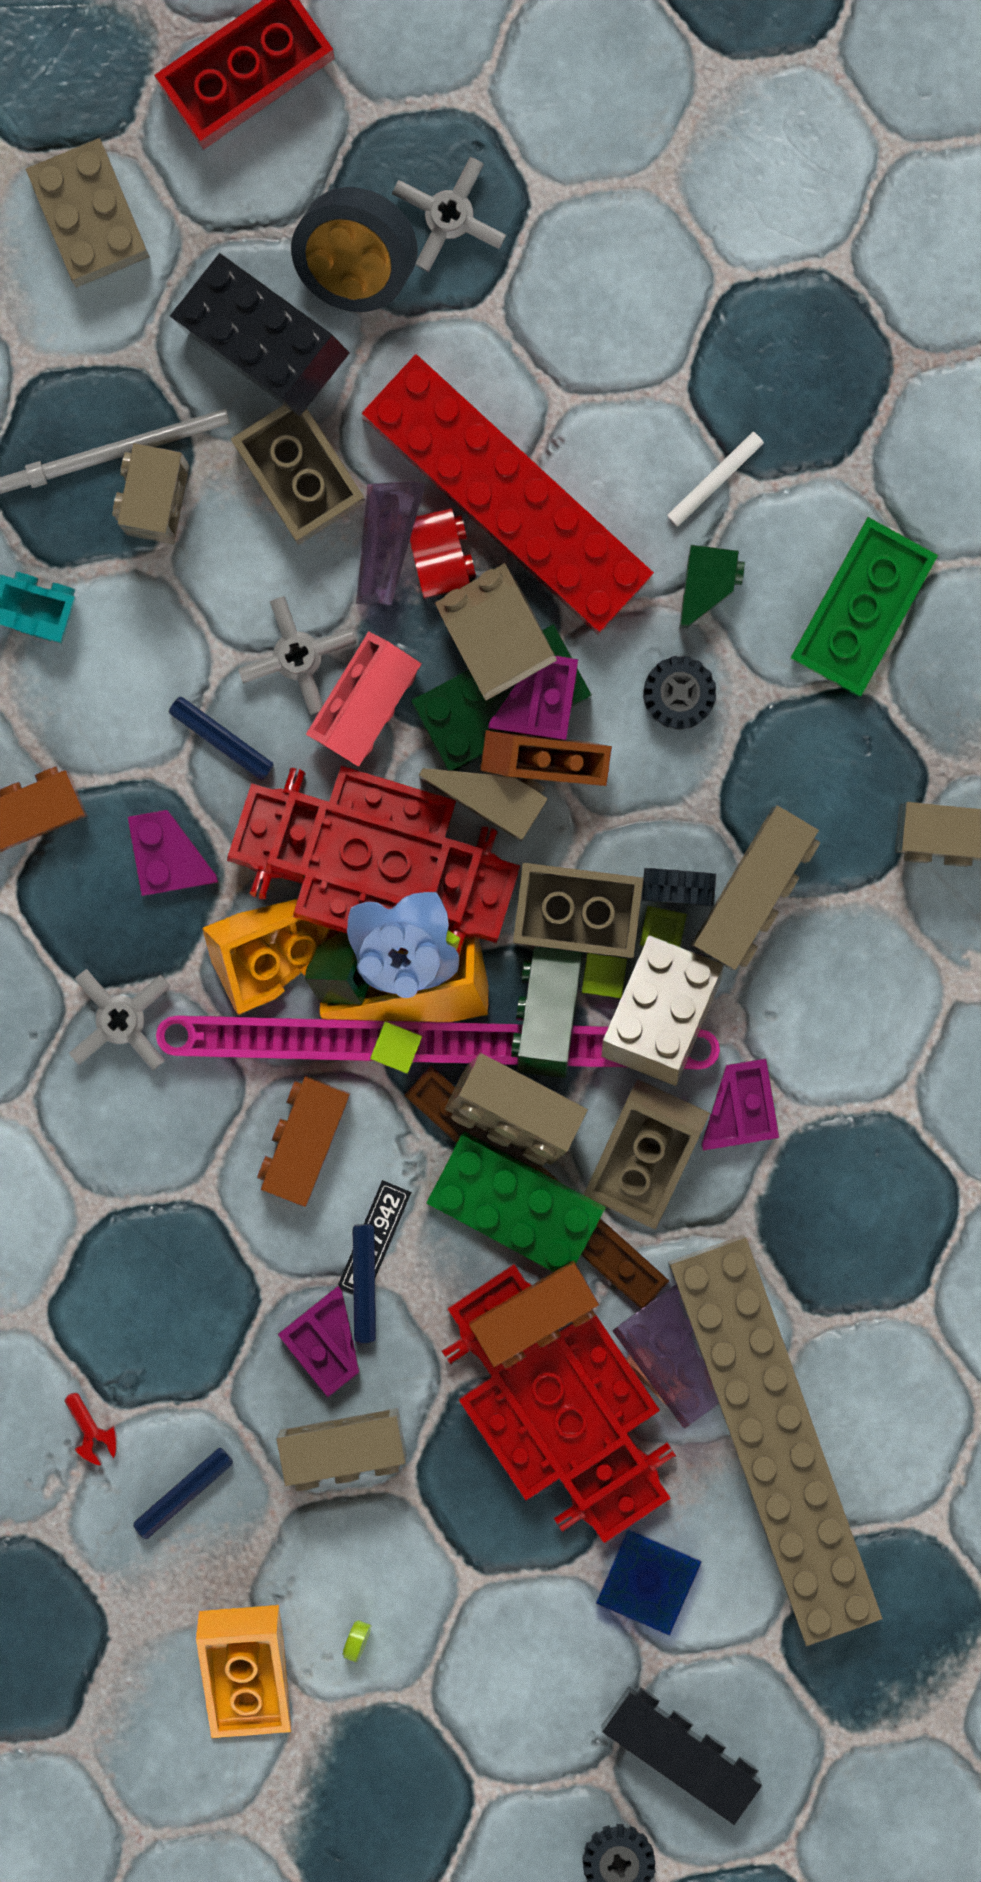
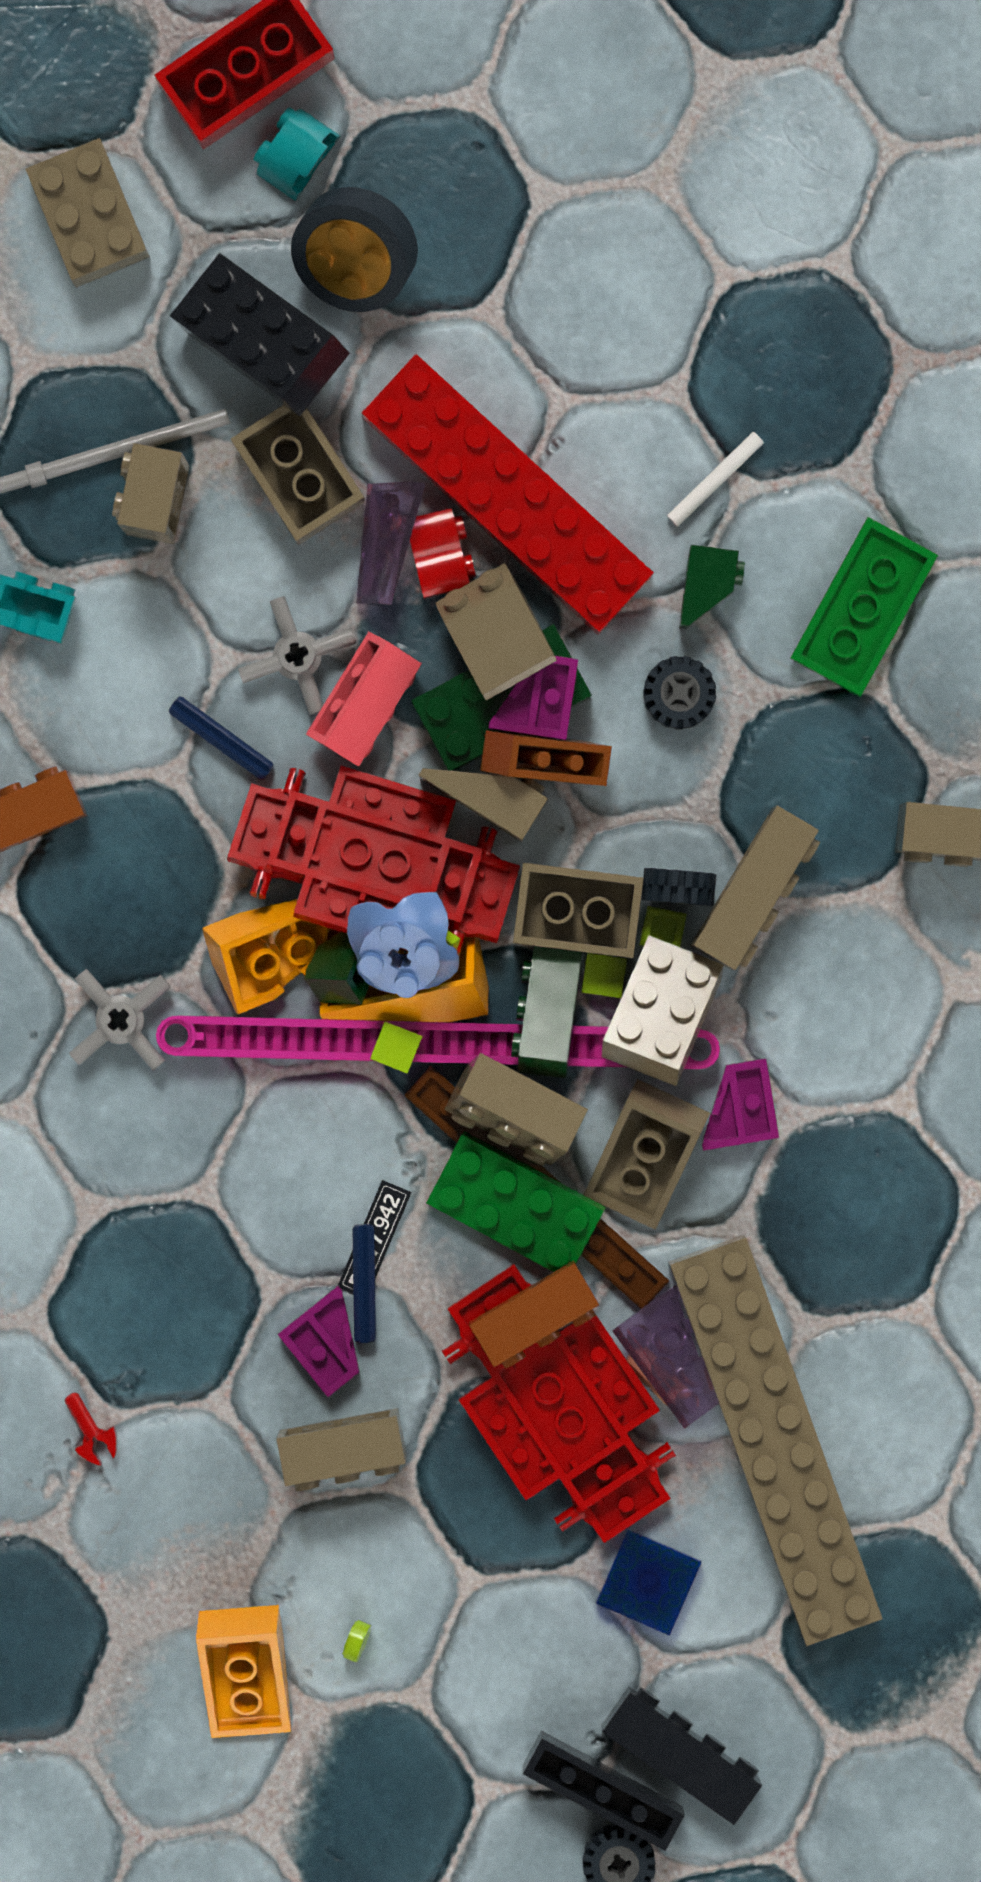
(165, 855): magenta wing -> none
(183, 1493): dark blue axle -> none
(294, 152): none -> teal cylinder
(303, 1140): dark orange brick -> none
(464, 211): light grey bar -> none
(603, 1790): none -> black brick

